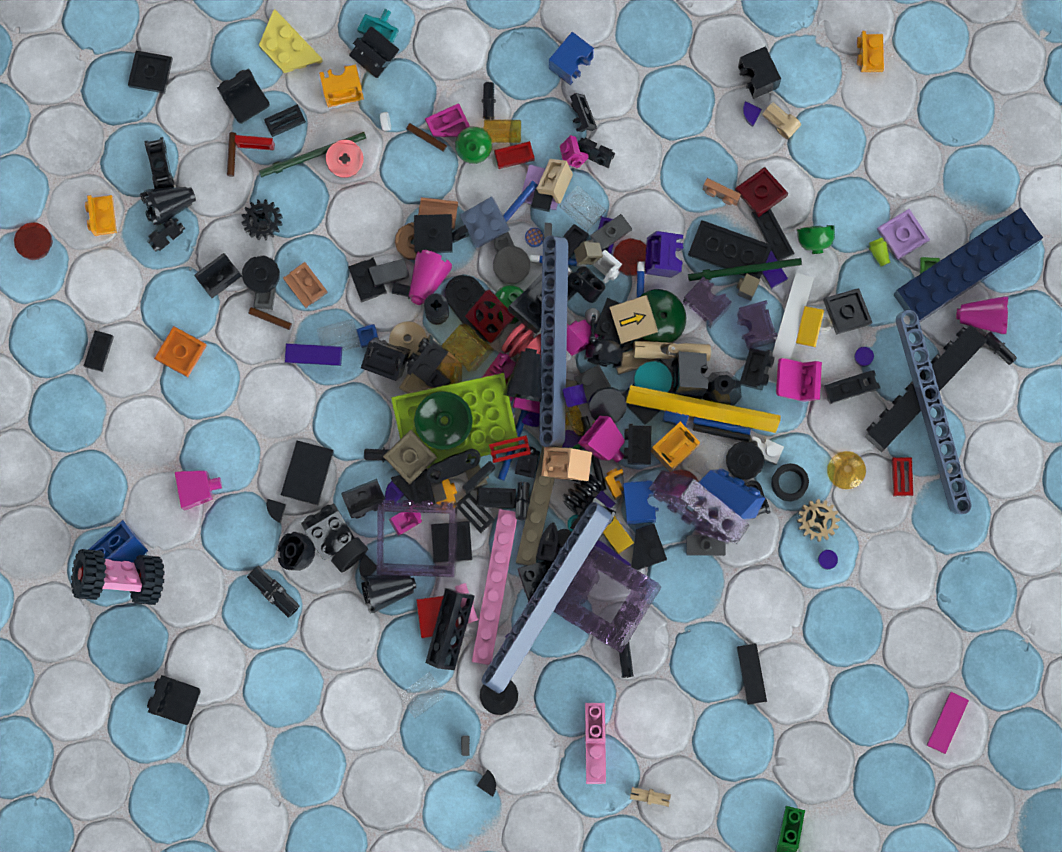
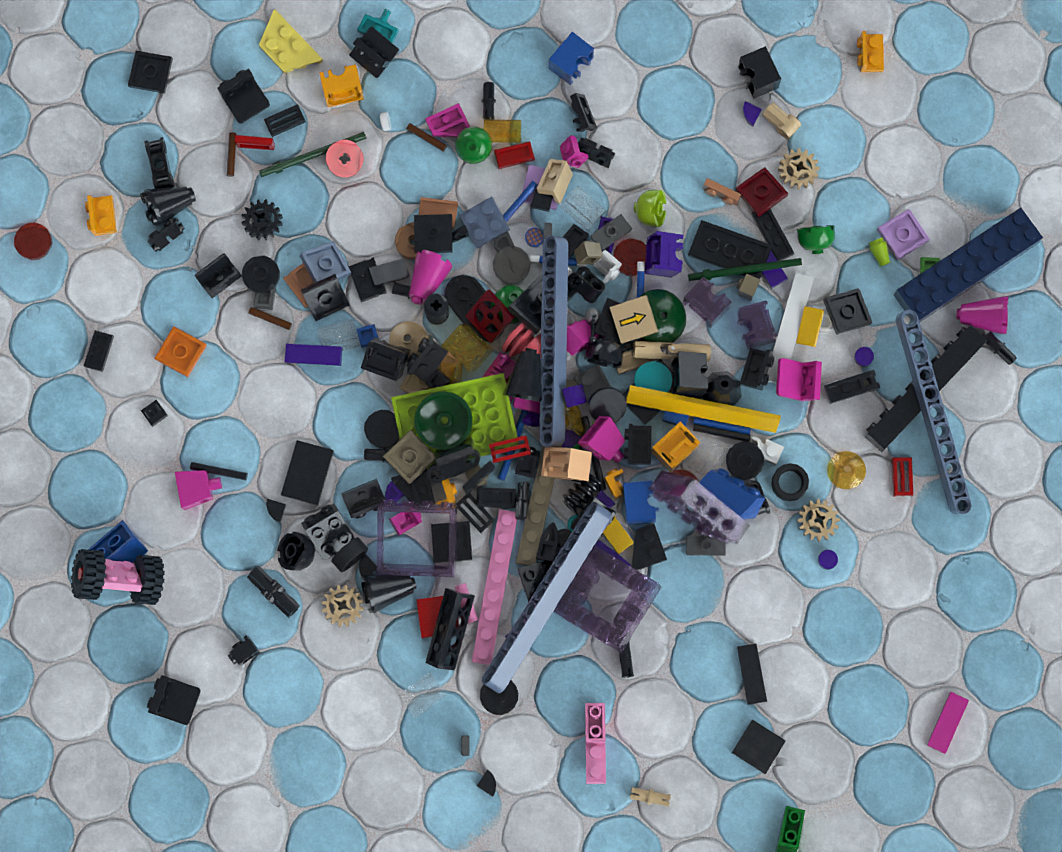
(154, 413): none -> black tile
(219, 471): none -> black bar
(243, 651): none -> black brick
(324, 262): none -> sand blue plate
(325, 297): none -> black plate
(337, 613): none -> tan gear
(382, 429): none -> black tile
(449, 455): none -> black tile
(650, 208): none -> lime cylinder
(758, 746): none -> black tile
(791, 166): none -> tan gear

